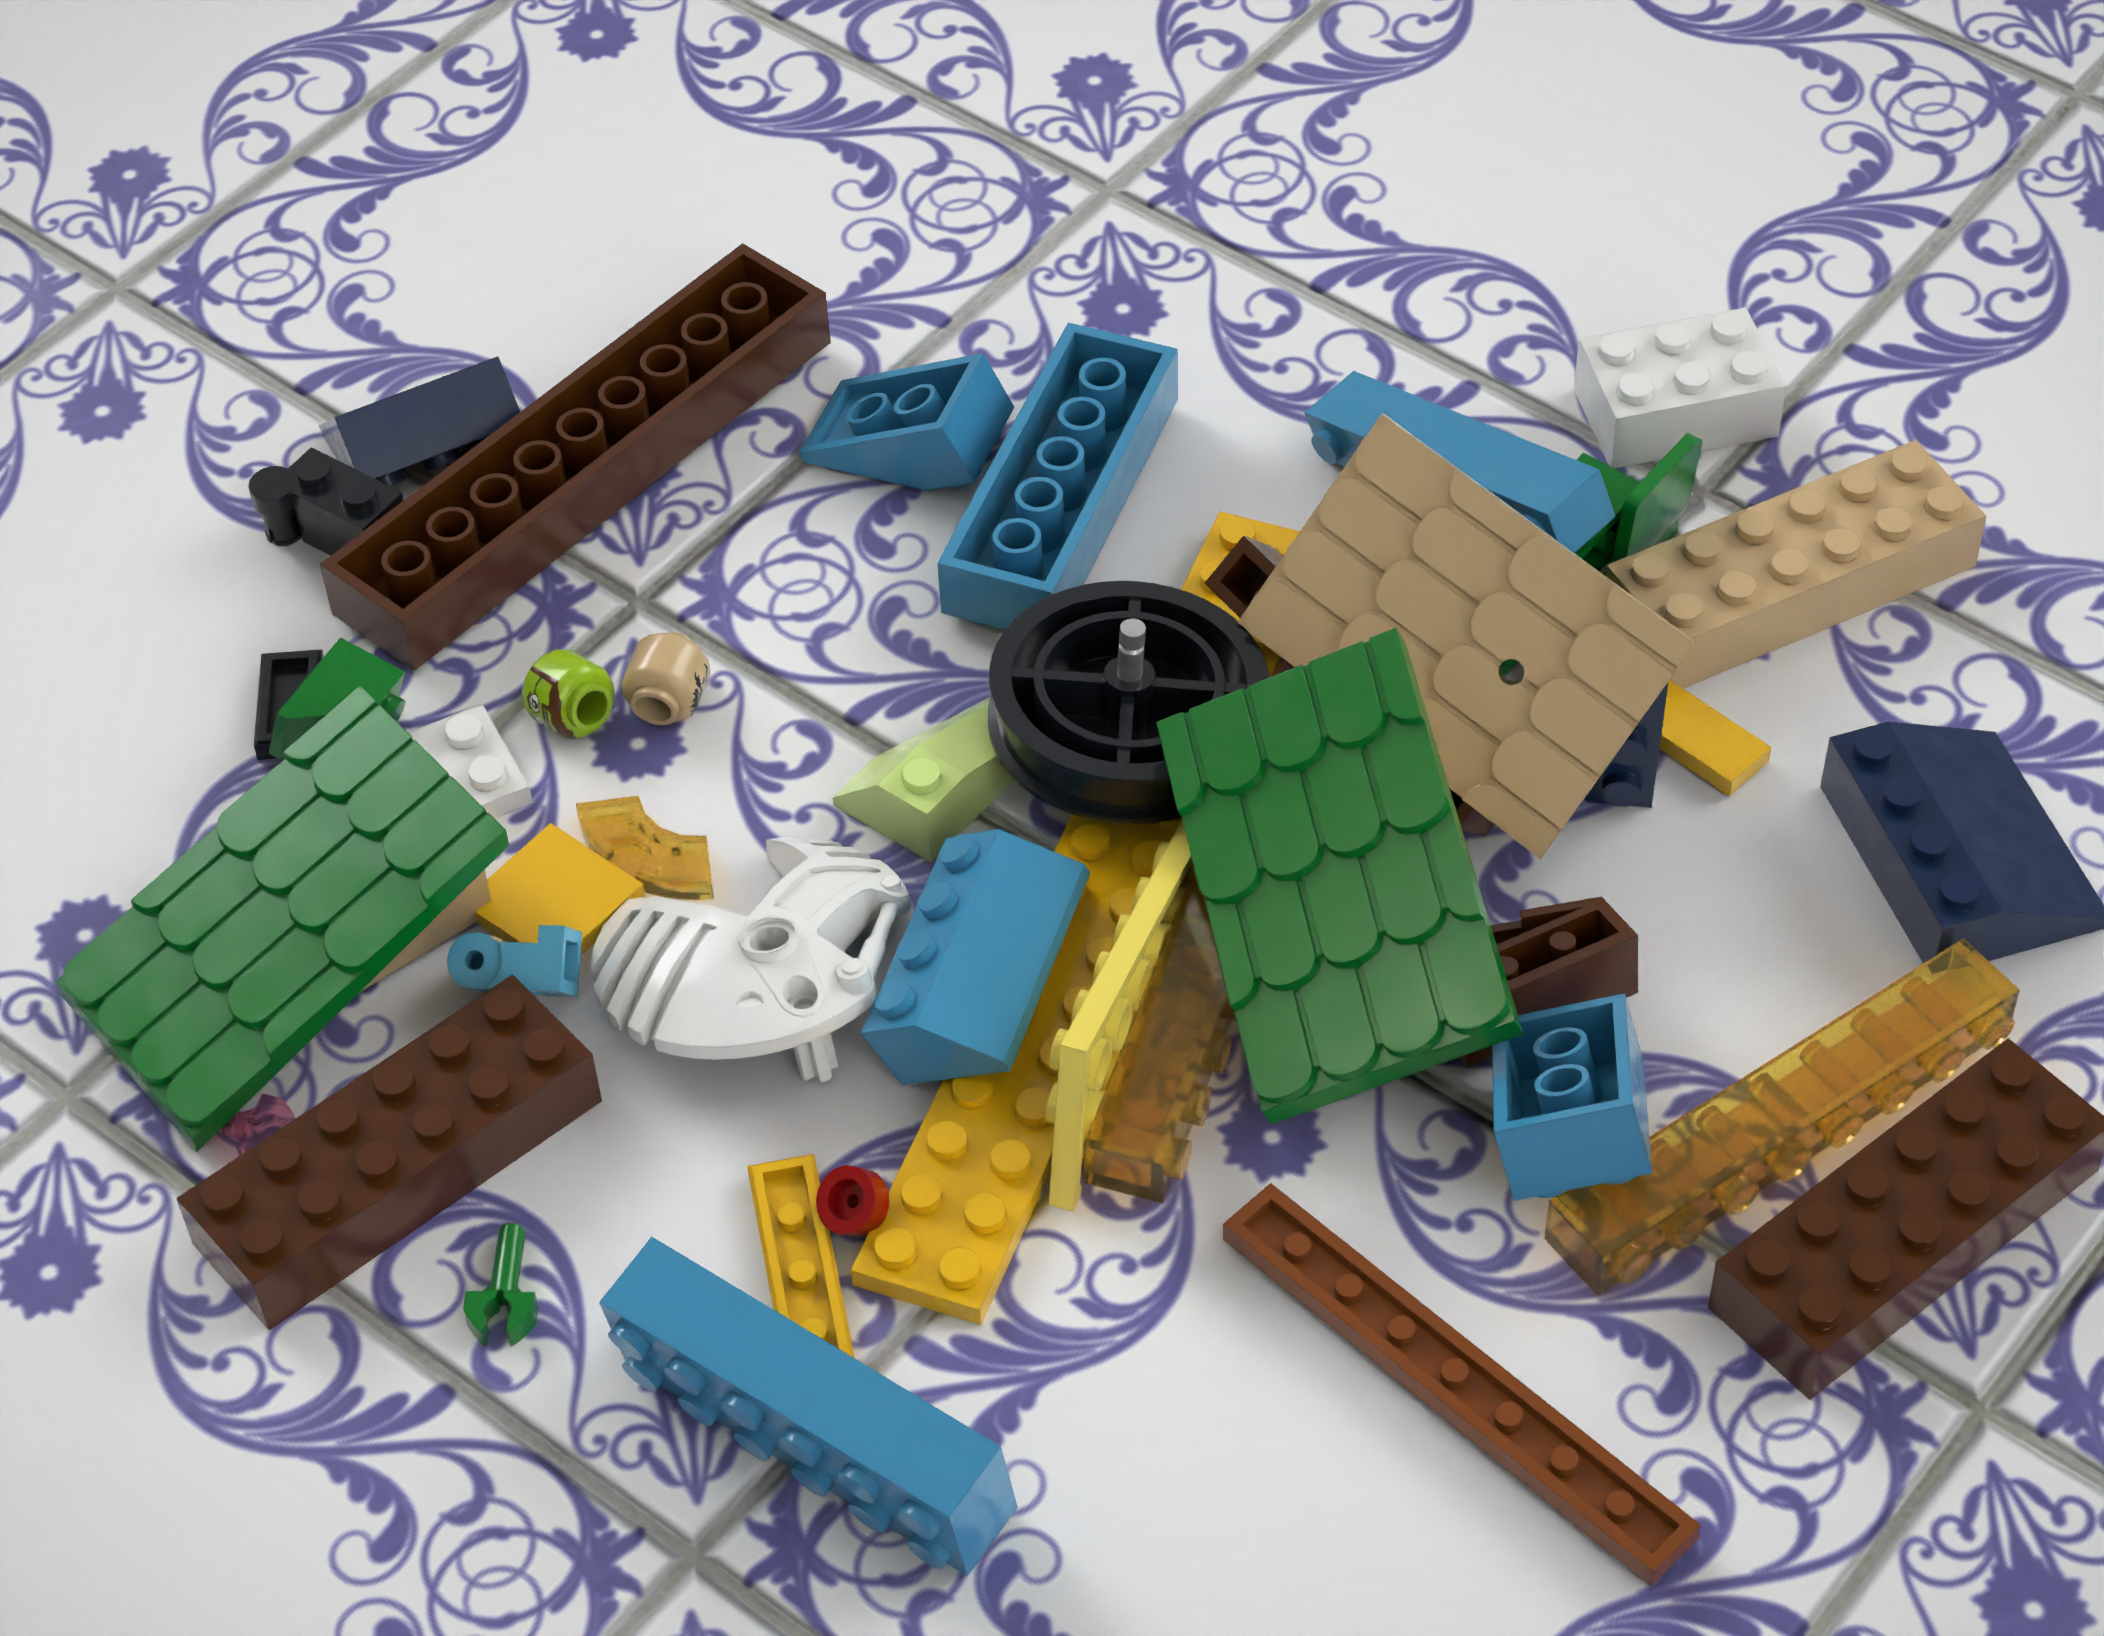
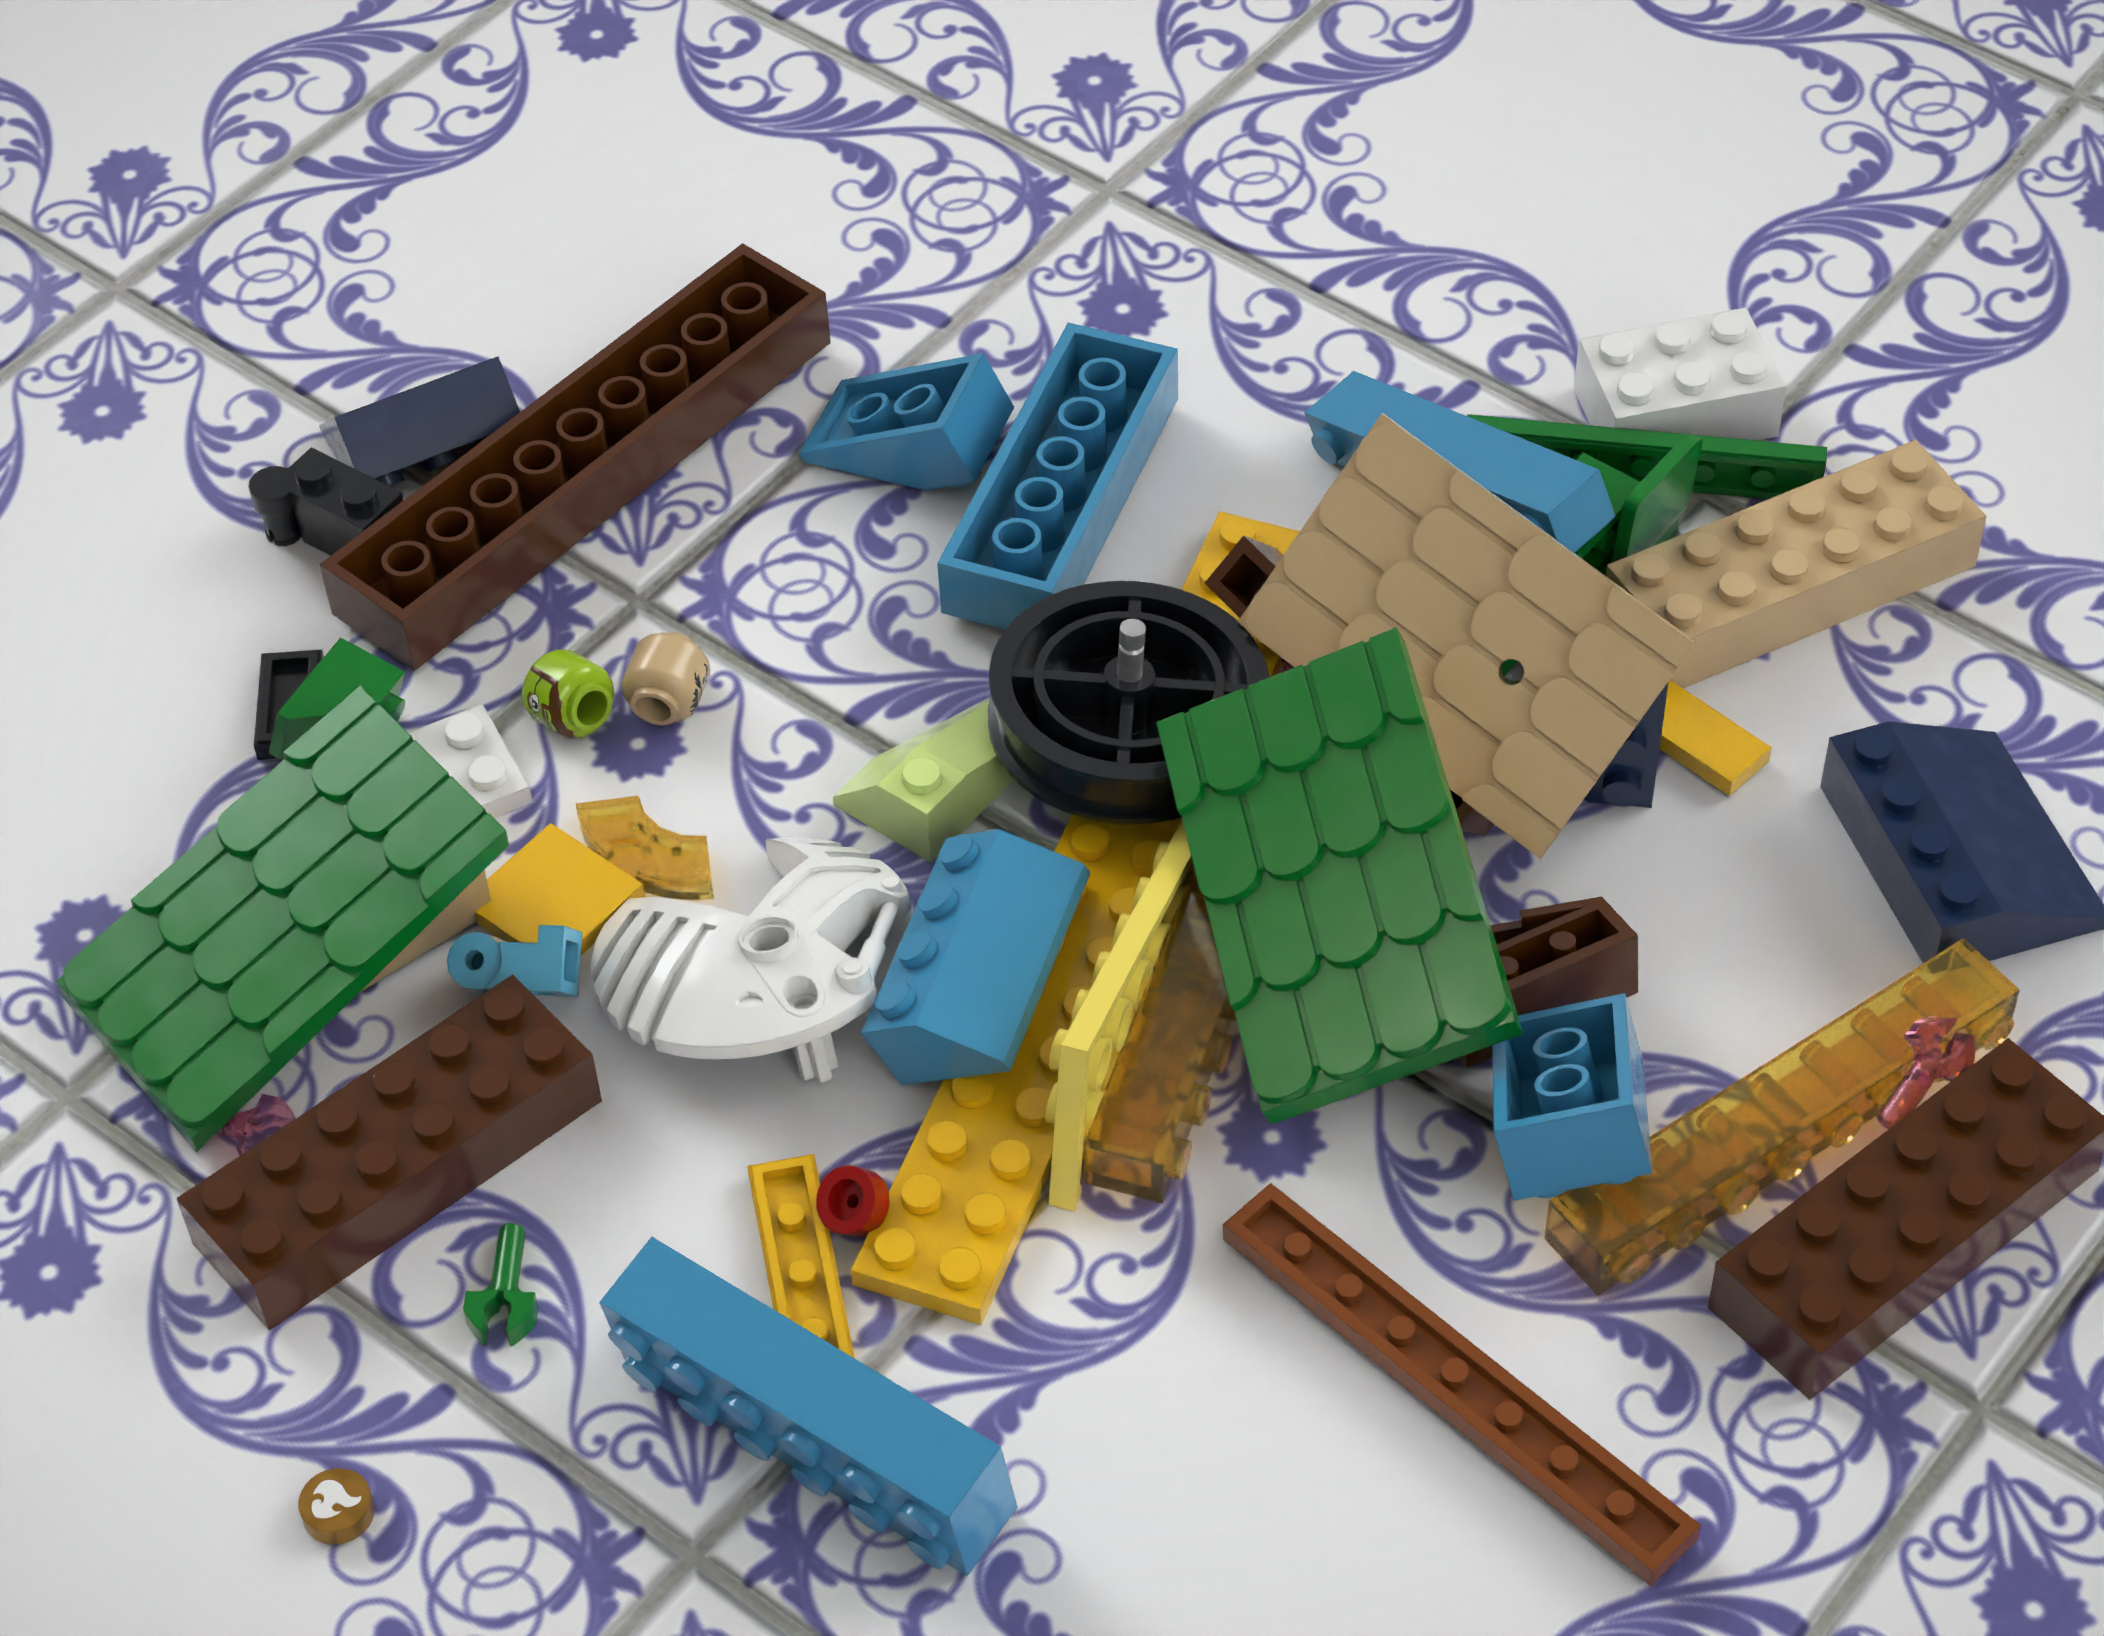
(336, 1506): none -> pearl gold tile
(1723, 466): none -> green tile
(1928, 1065): none -> clear pink bar

